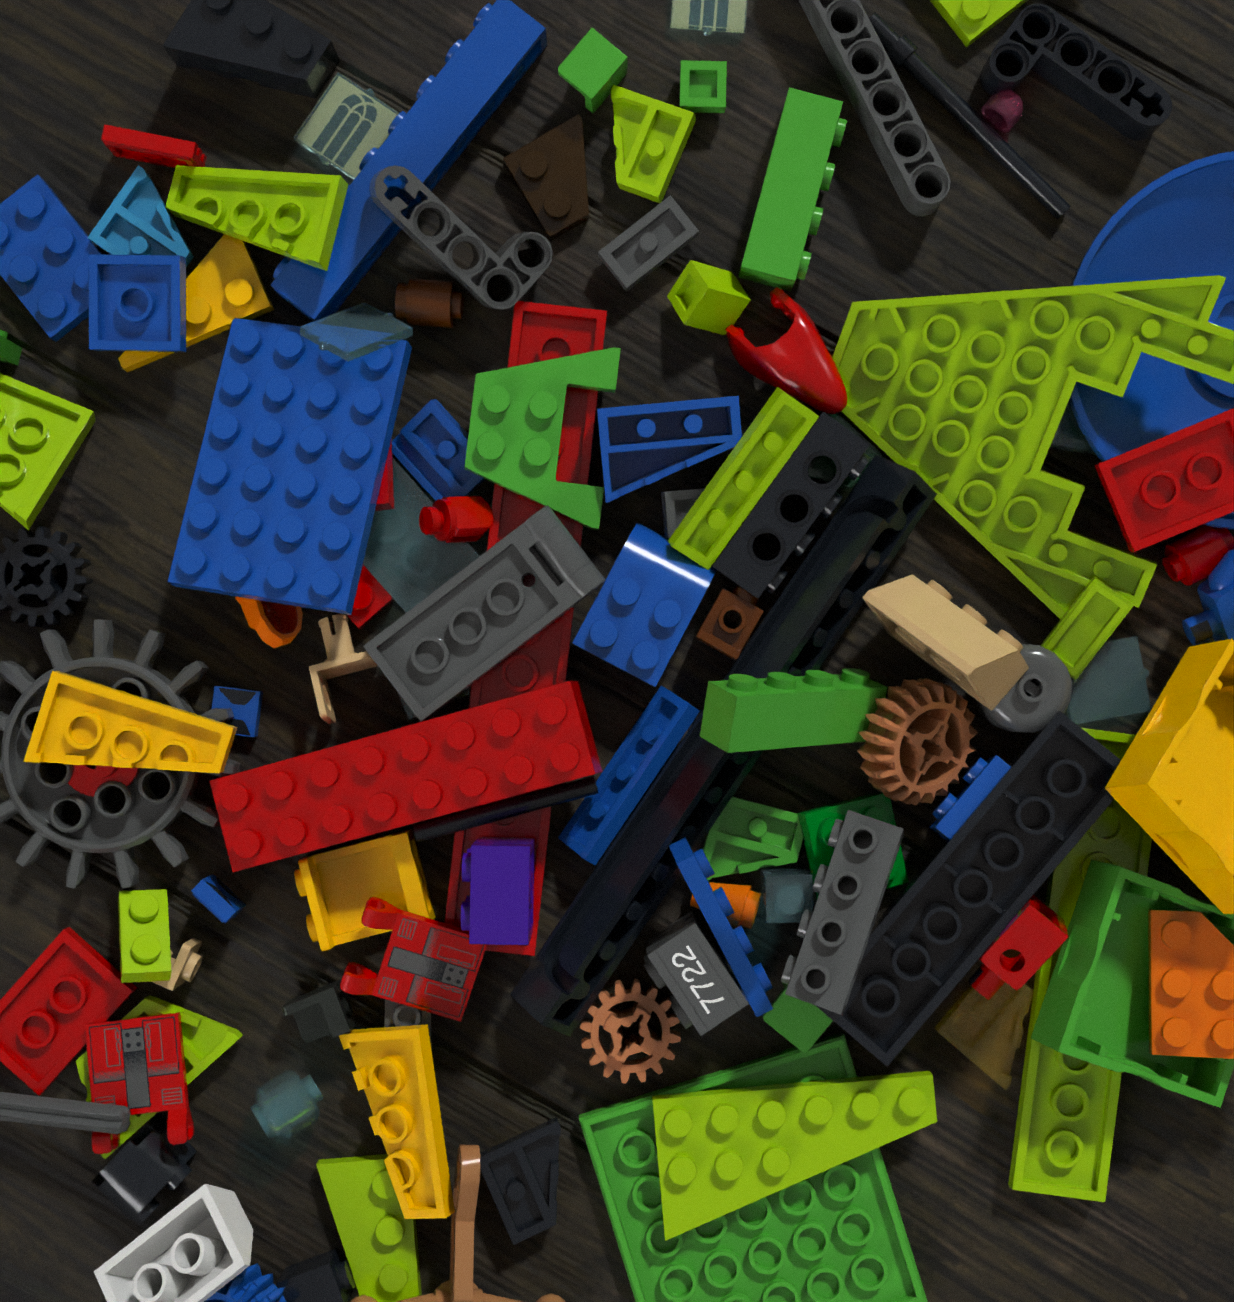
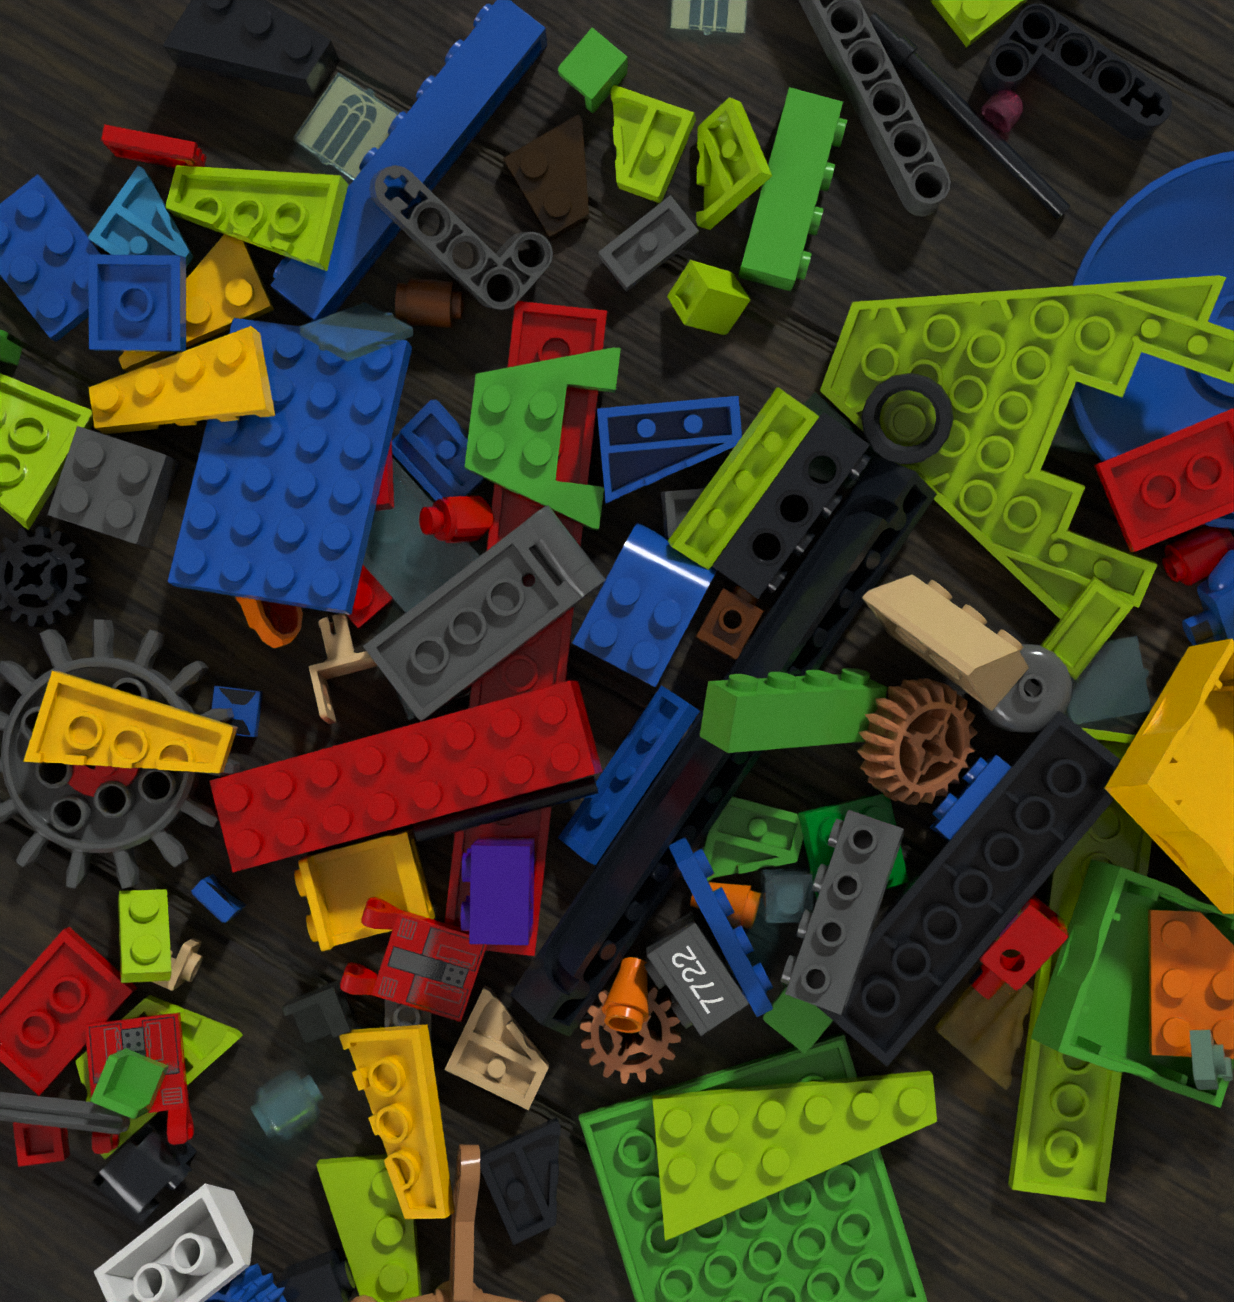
(40, 1144): none -> red plate
(114, 487): none -> dark grey brick
(129, 1083): none -> bright green panel
(202, 383): none -> yellow wing
(498, 1053): none -> tan wing
(628, 998): none -> orange cone
(703, 86): bright green plate -> none
(729, 162): none -> lime wing
(796, 361): red animal -> none
(899, 453): none -> black tyre
(1208, 1060): none -> sand green plate

